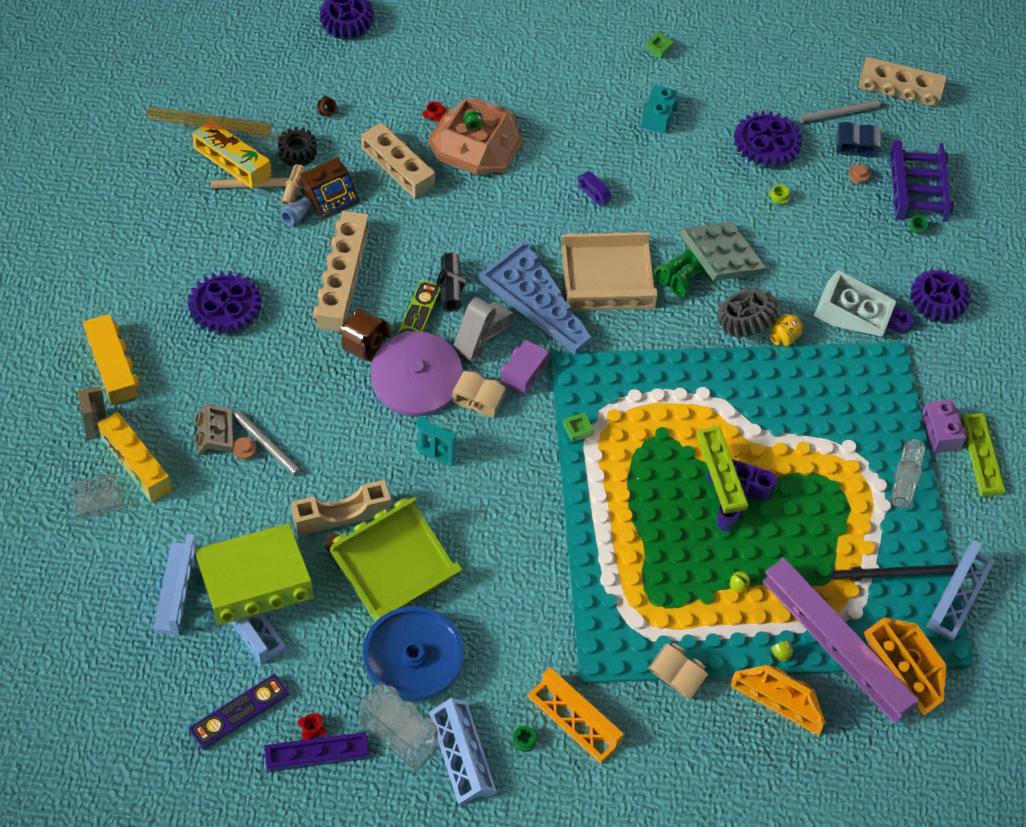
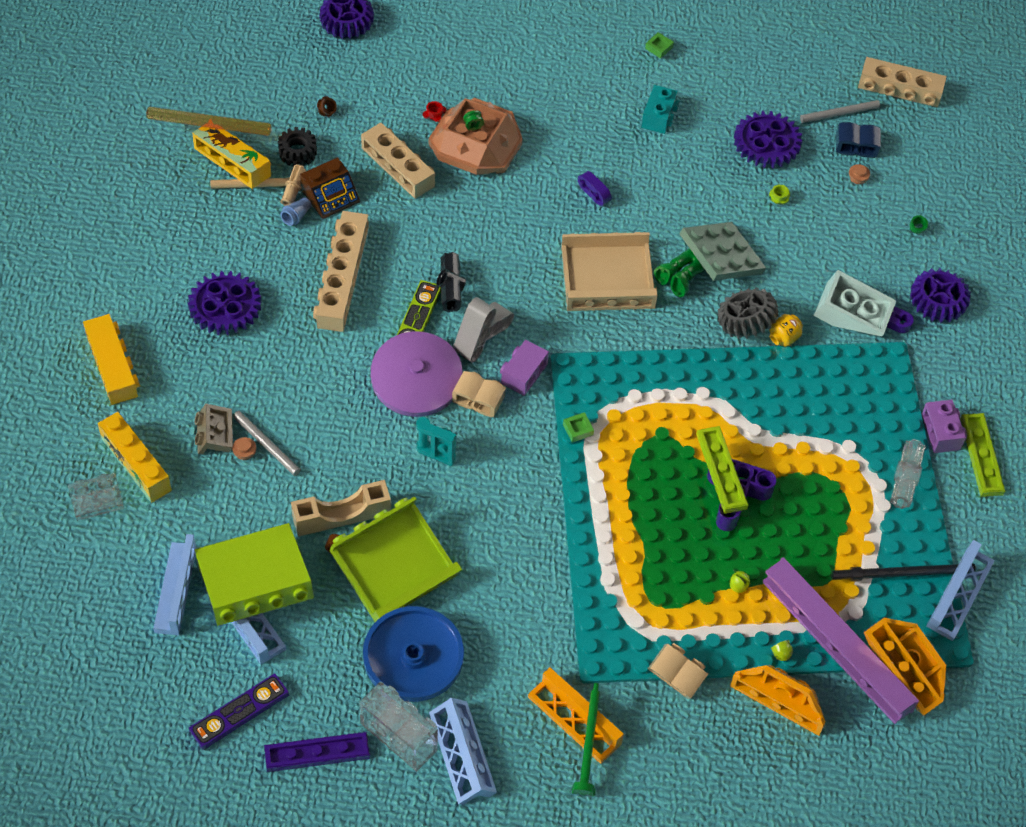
(91, 408): dark tan bracket -> none
(307, 721): red plate -> none
(364, 334): reddish brown brick -> none
(528, 731): green bush -> none
(531, 291): medium blue wing -> none
(584, 787): none -> green piece
(902, 188): dark purple fence -> none

